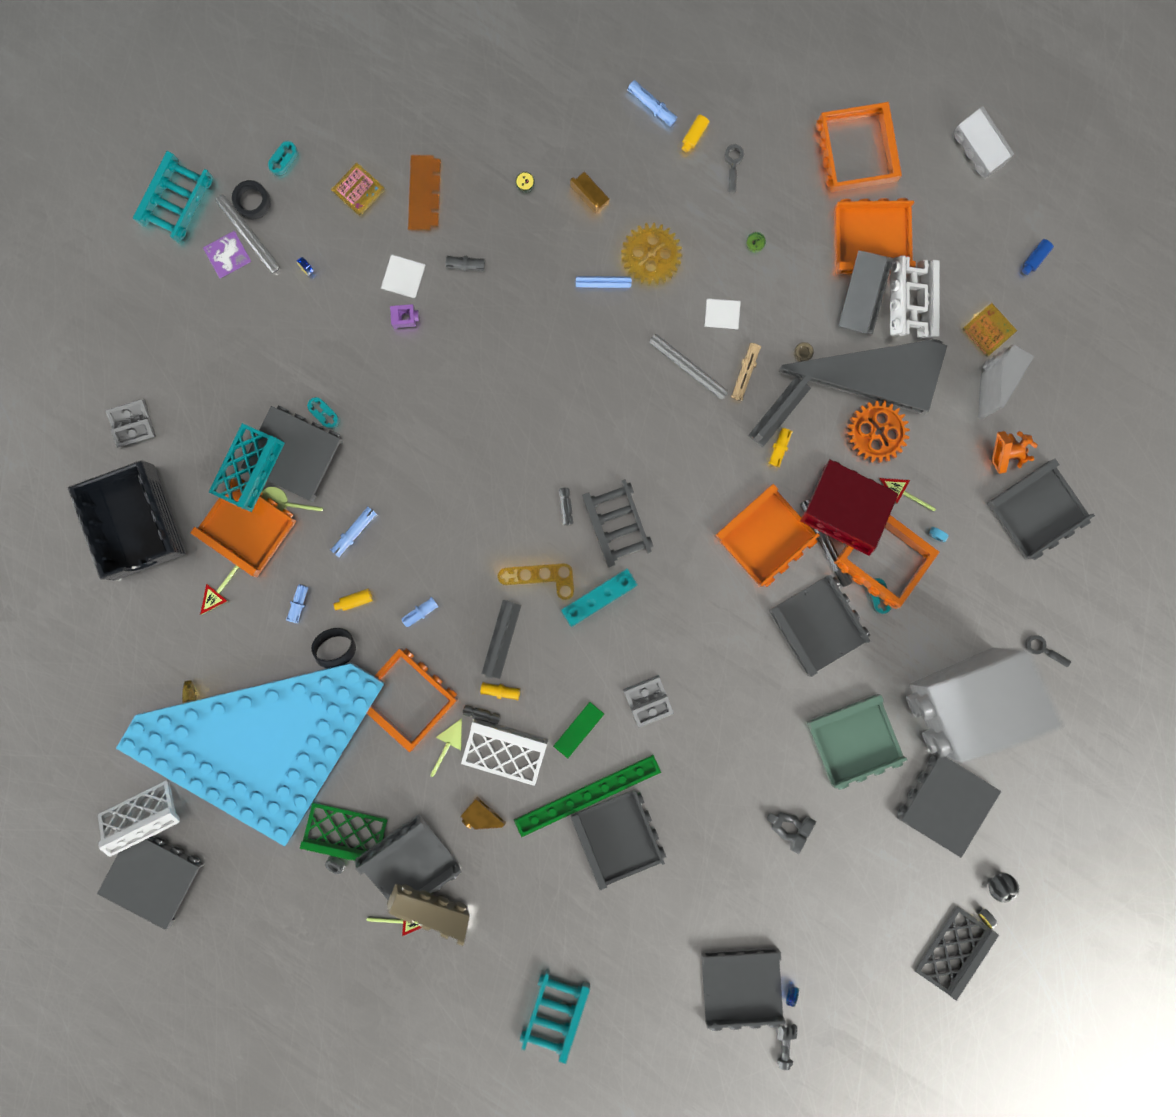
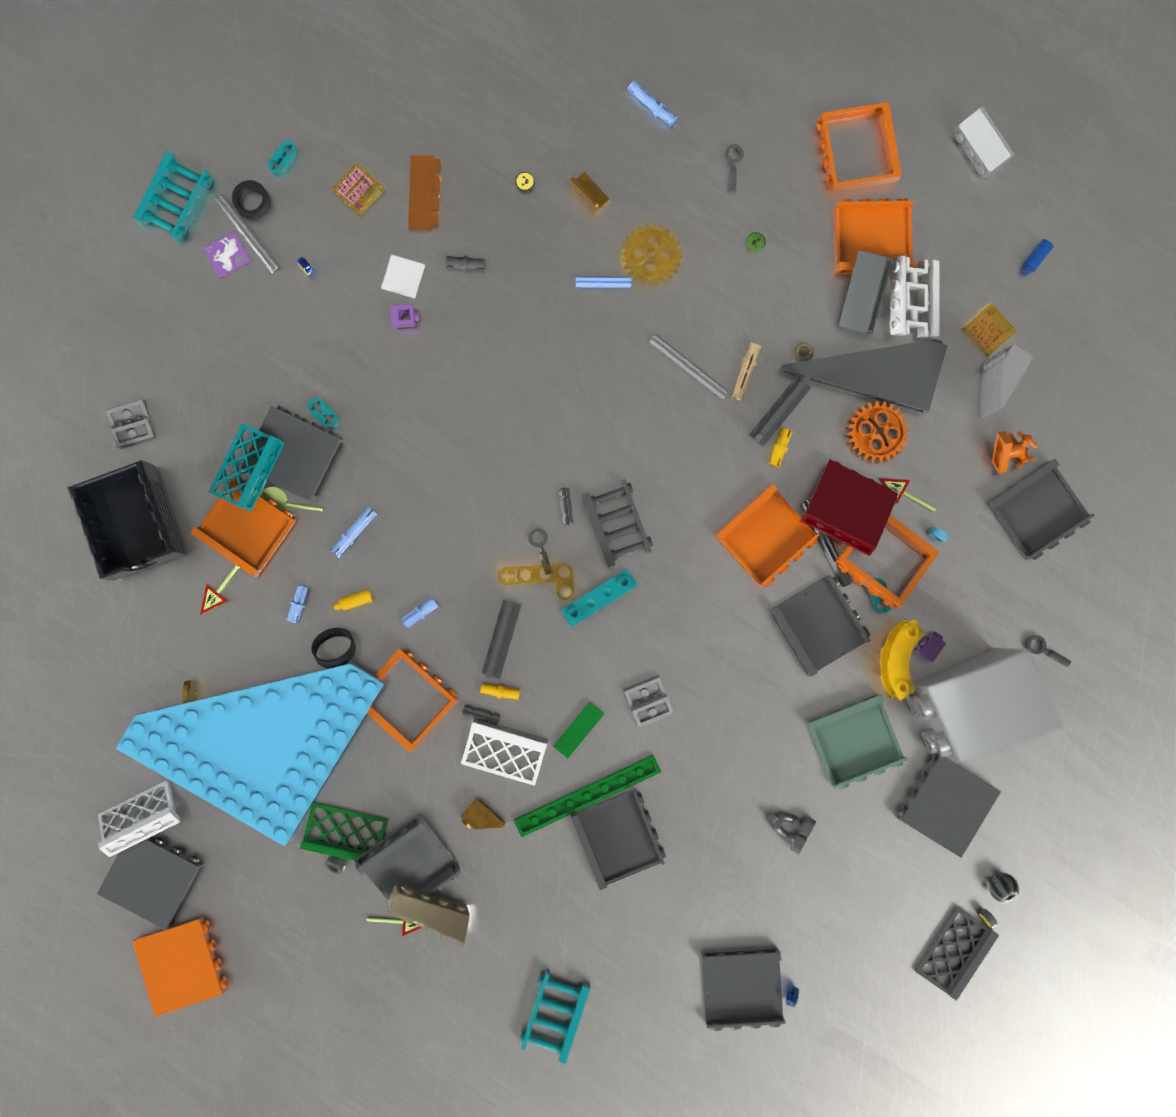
(180, 966): none -> orange panel
(451, 736): yellowish green piece -> none
(543, 555): none -> dark grey piece
(695, 132): yellow cylinder -> none
(722, 313): white sticker -> none
(786, 1034): dark grey hinge -> none
(896, 658): none -> yellow fence
(930, 646): none -> medium lavender brick

